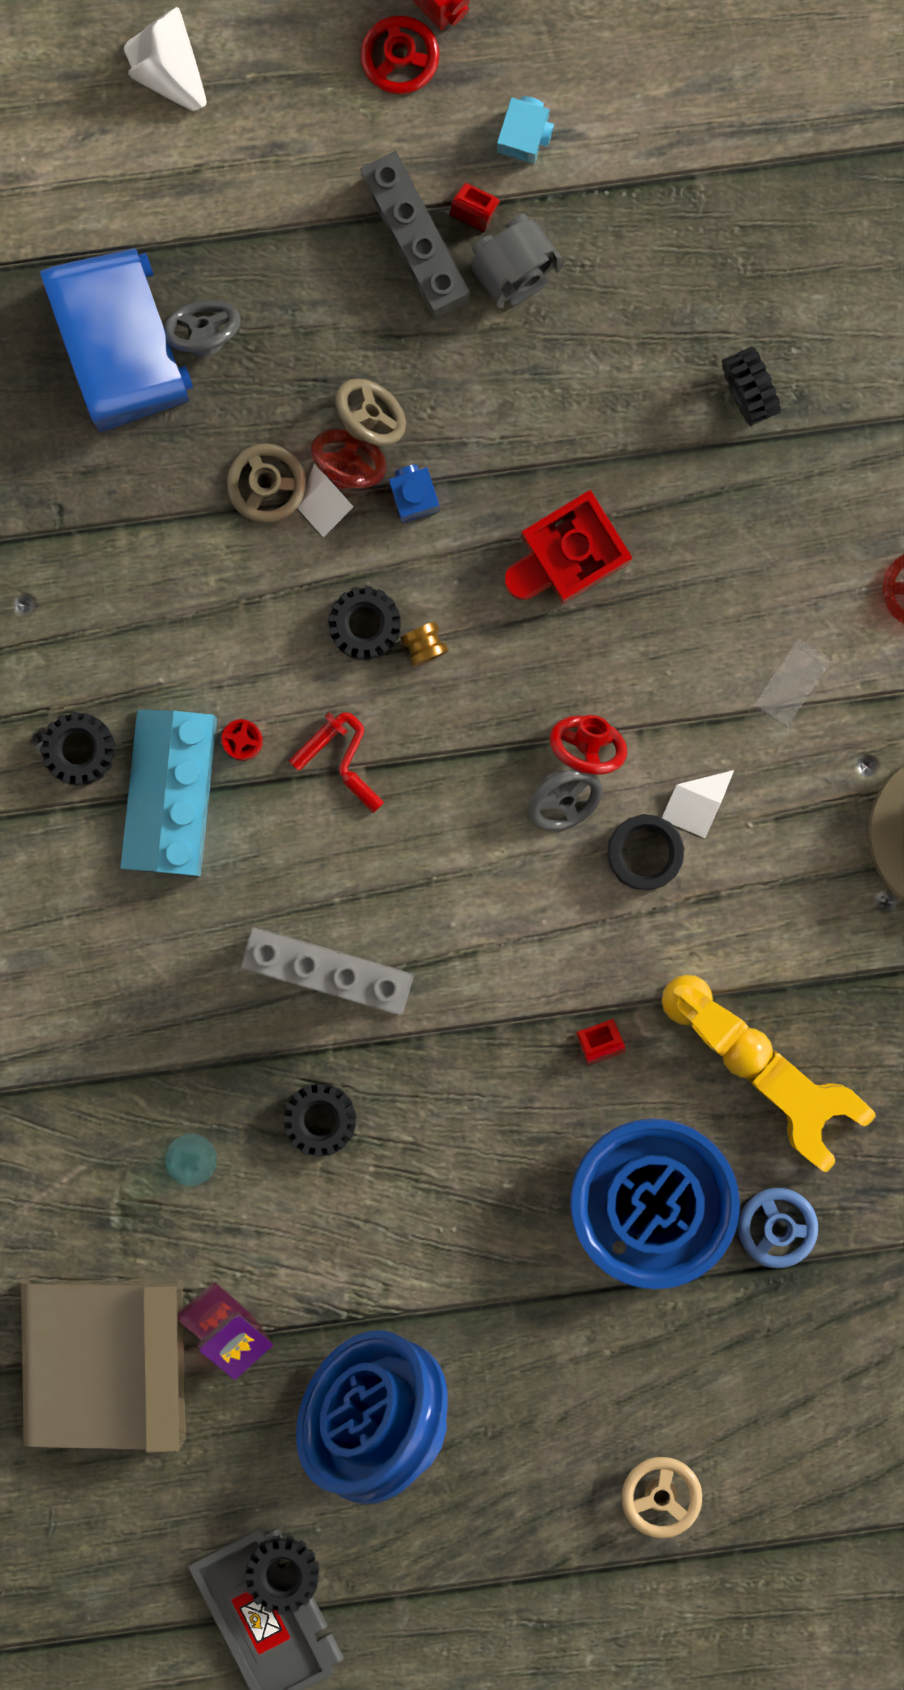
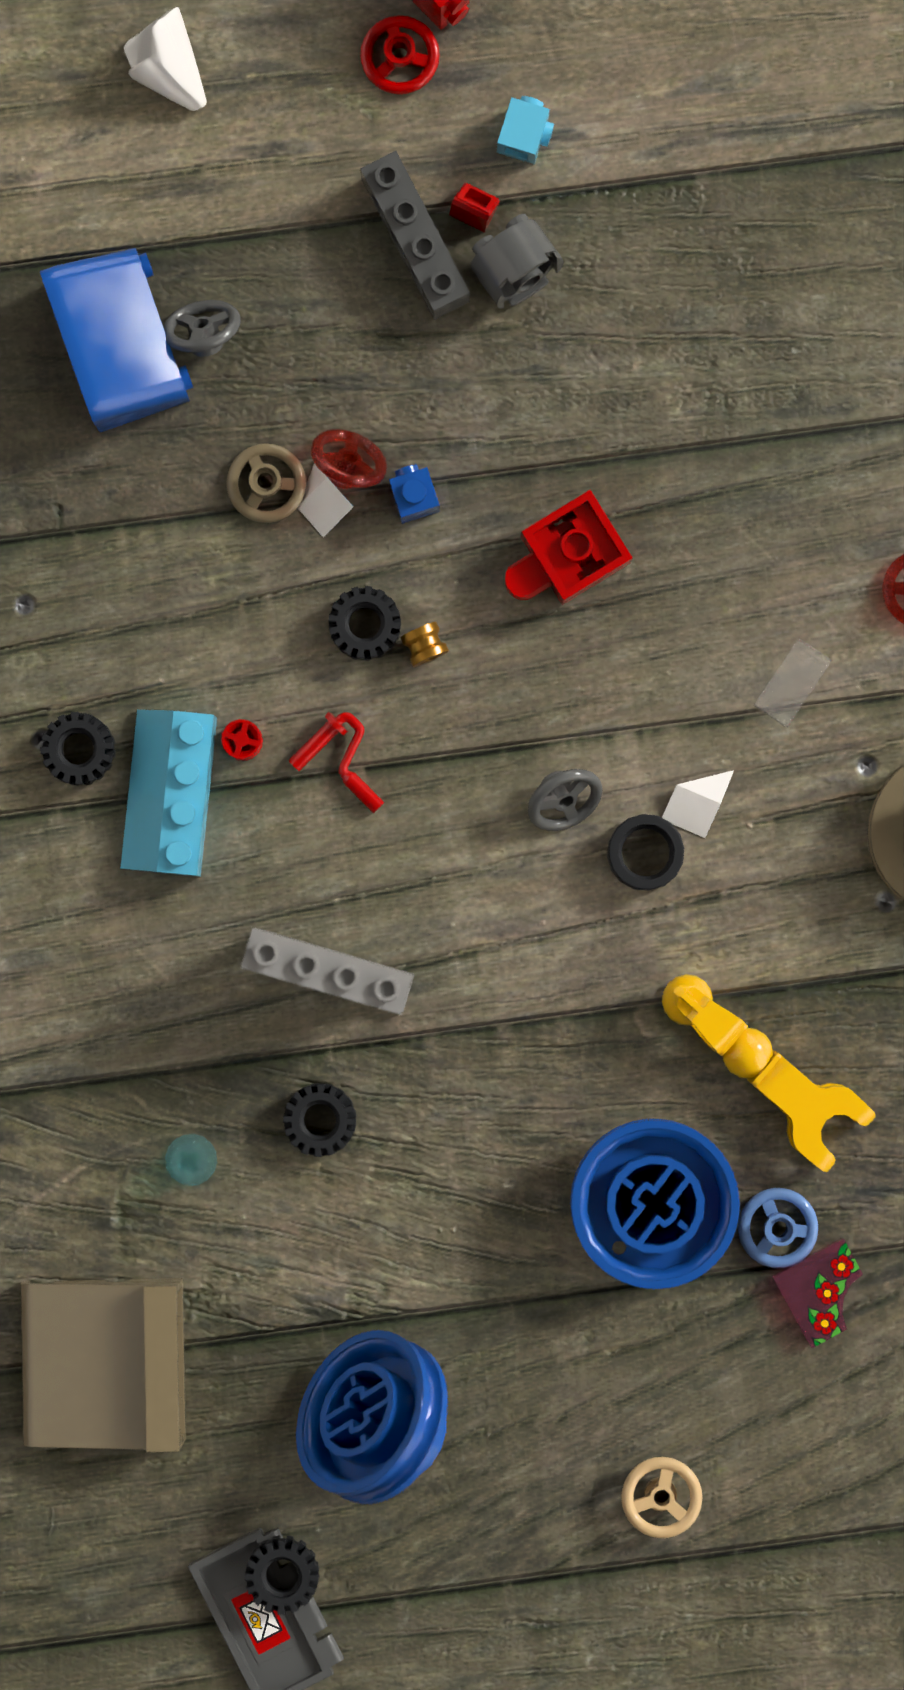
(226, 1330): piece -> none
(368, 416): dark tan piece -> none
(590, 735): red piece -> none
(601, 1042): red slope -> none
(751, 386): black tyre -> none
(817, 1290): none -> clear pink tile

